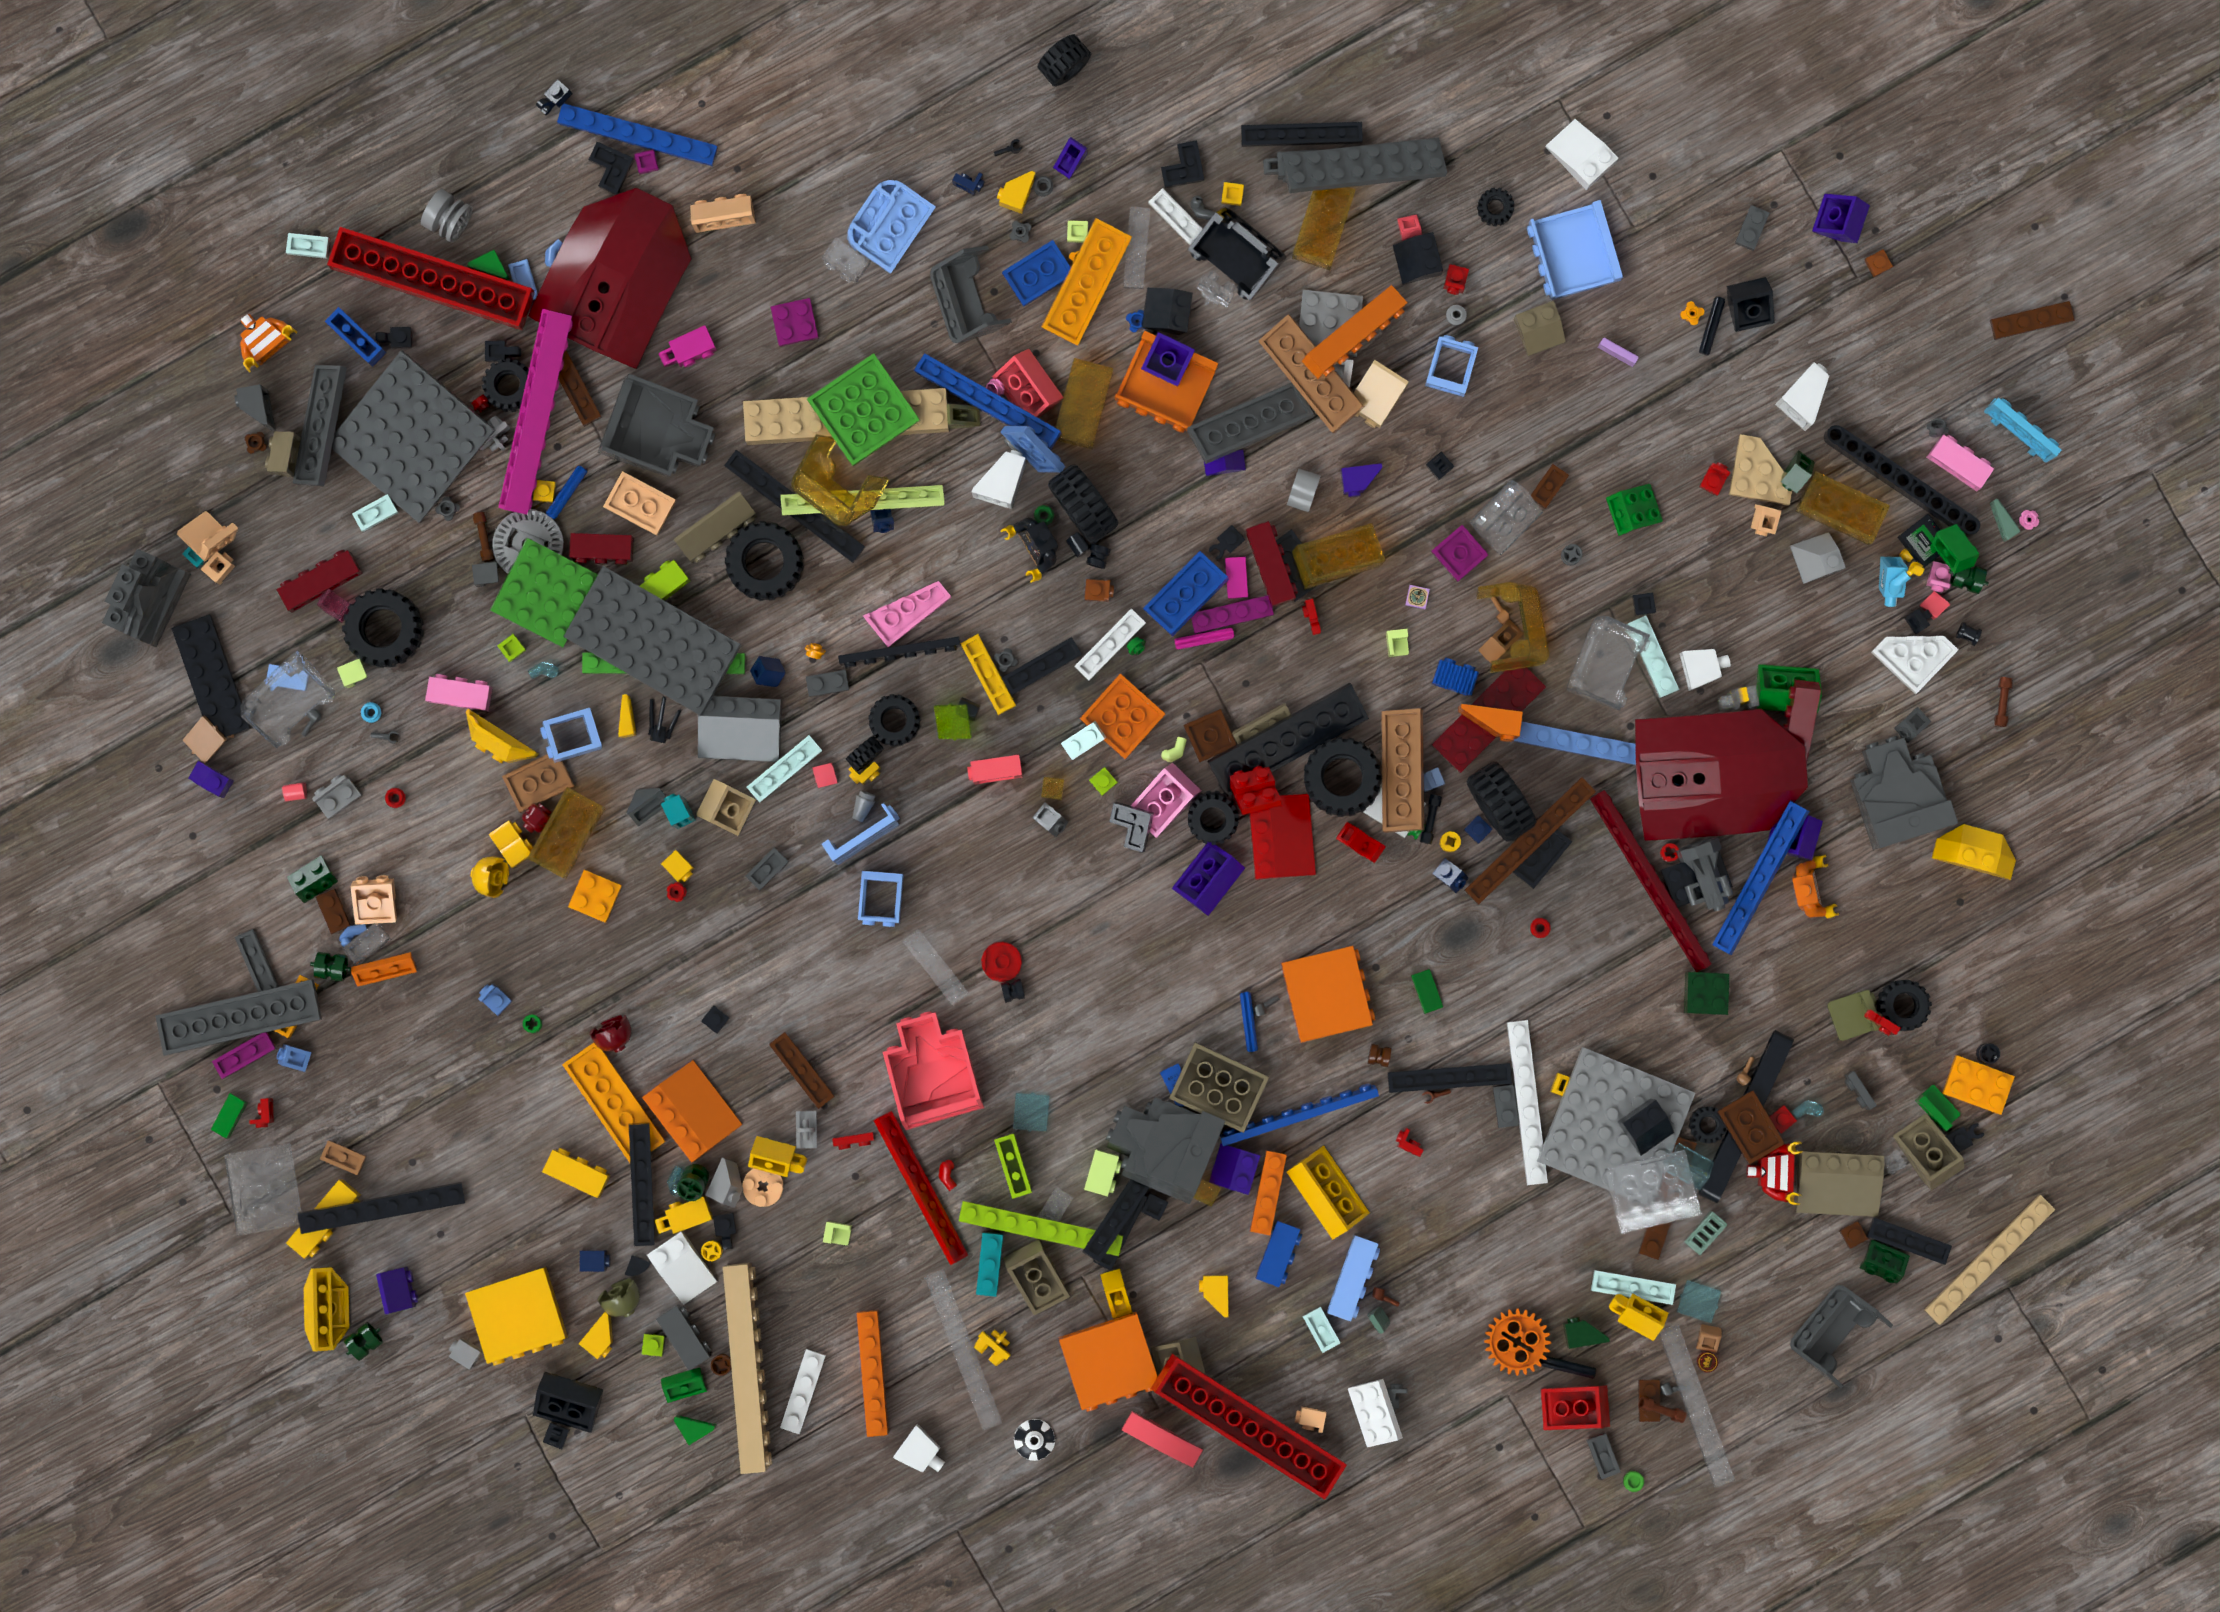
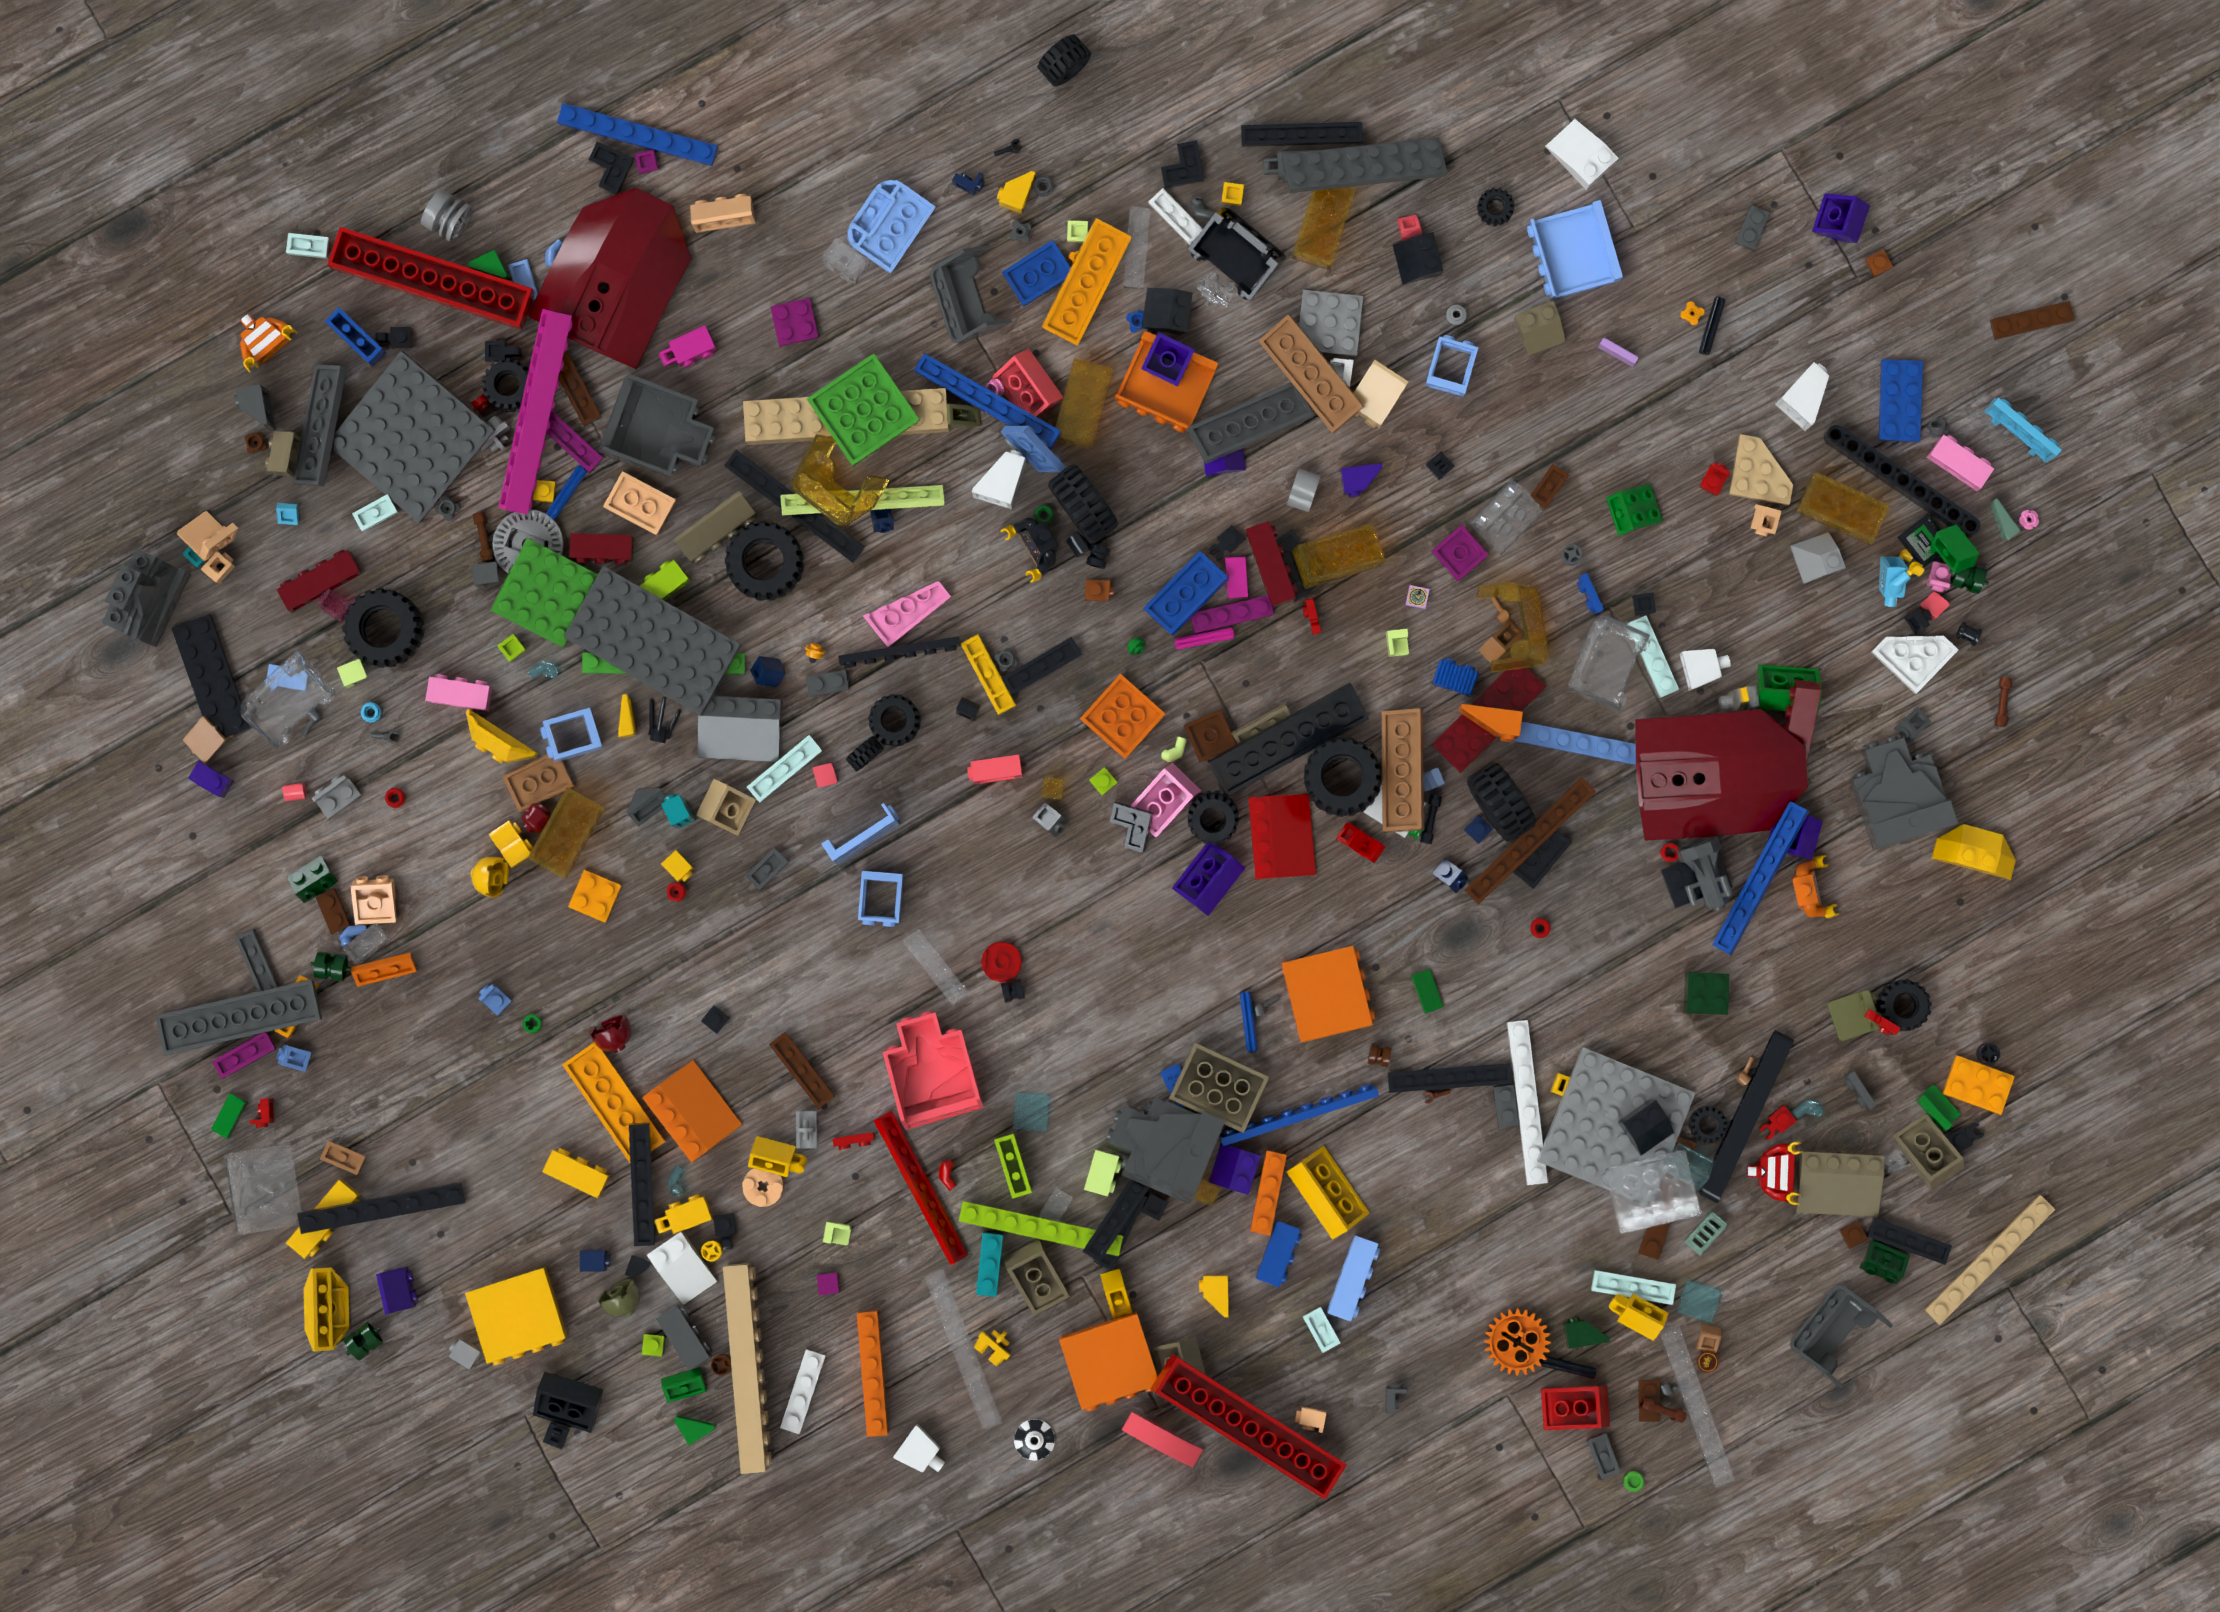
(287, 513): none -> medium azure plate
(556, 95): black plate -> none
(573, 443): none -> magenta plate
(599, 1337): yellow slope -> none
(693, 1182): dark green wheel -> none
(726, 1184): light grey slope -> none
(828, 1283): none -> magenta tile
(863, 805): light grey cone -> none
(869, 773): yellow bracket -> none
(952, 721): clear neon green piece -> none
(1070, 158): dark purple slope -> none
(1083, 740): light aqua plate -> none
(1110, 644): white plate -> none
(1255, 790): red plate -> none
(1354, 332): orange brick -> none
(1375, 1413): white plate -> none
(1378, 1294): copper hand -> none
(1379, 1319): sand green slope -> none
(1412, 1146): red bracket -> none
(1447, 843): yellow wheel -> none
(1455, 279): red bracket -> none
(1585, 586): none -> blue plate
(1650, 881): dark red plate -> none
(1750, 1127): reddish brown plate -> none
(1751, 304): black slope -> none
(1797, 472): slope -> none
(1900, 400): none -> blue plate

